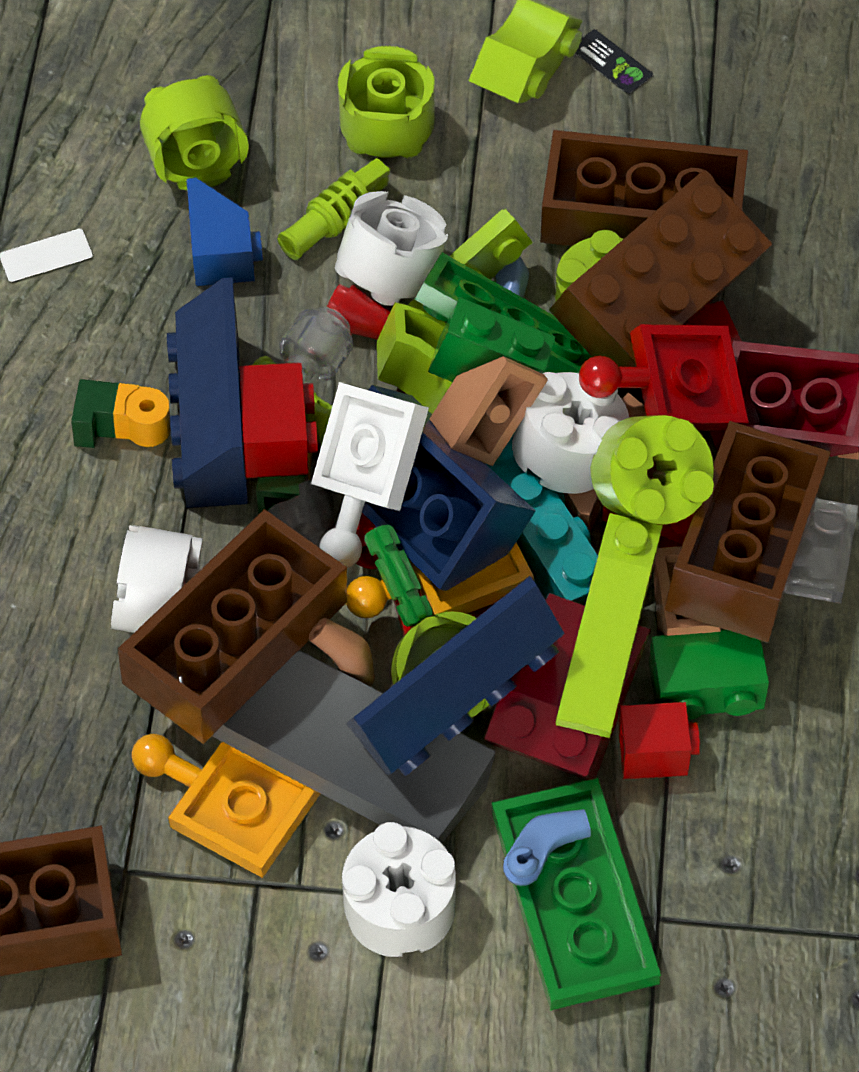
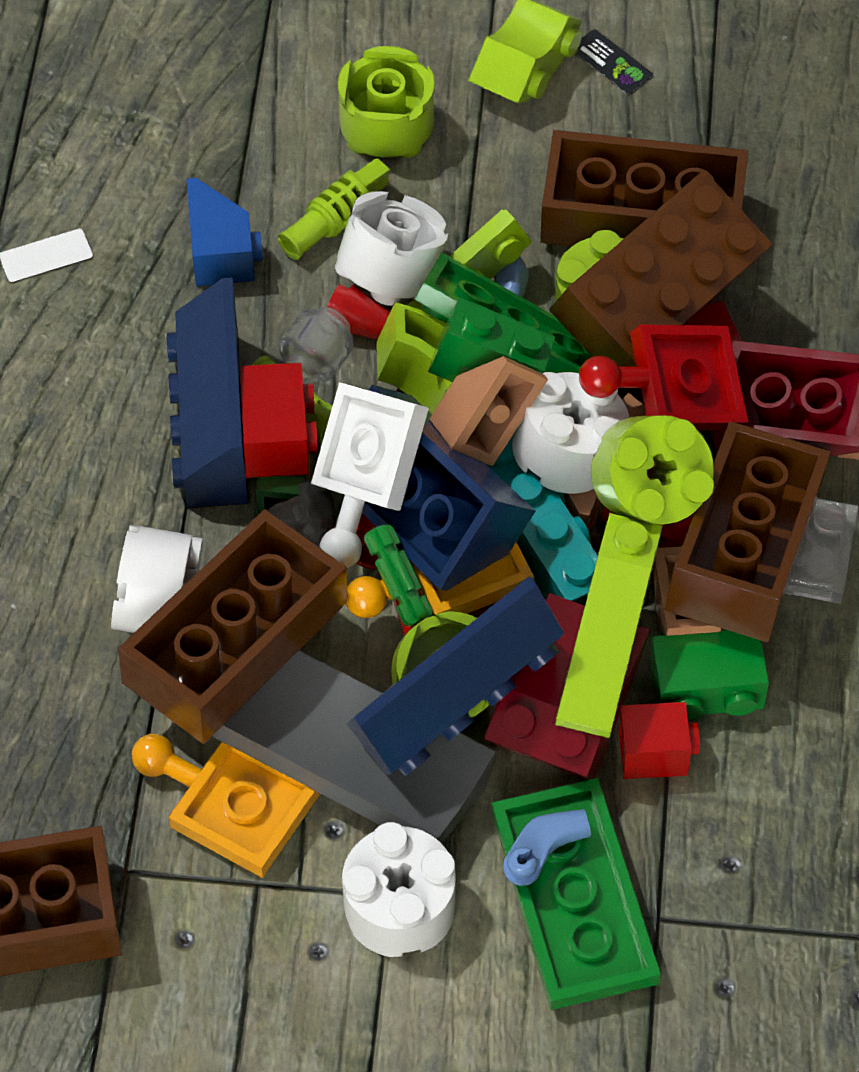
(120, 413): leg -> none
(193, 131): lime brick -> none
(345, 648): nougat arm -> none

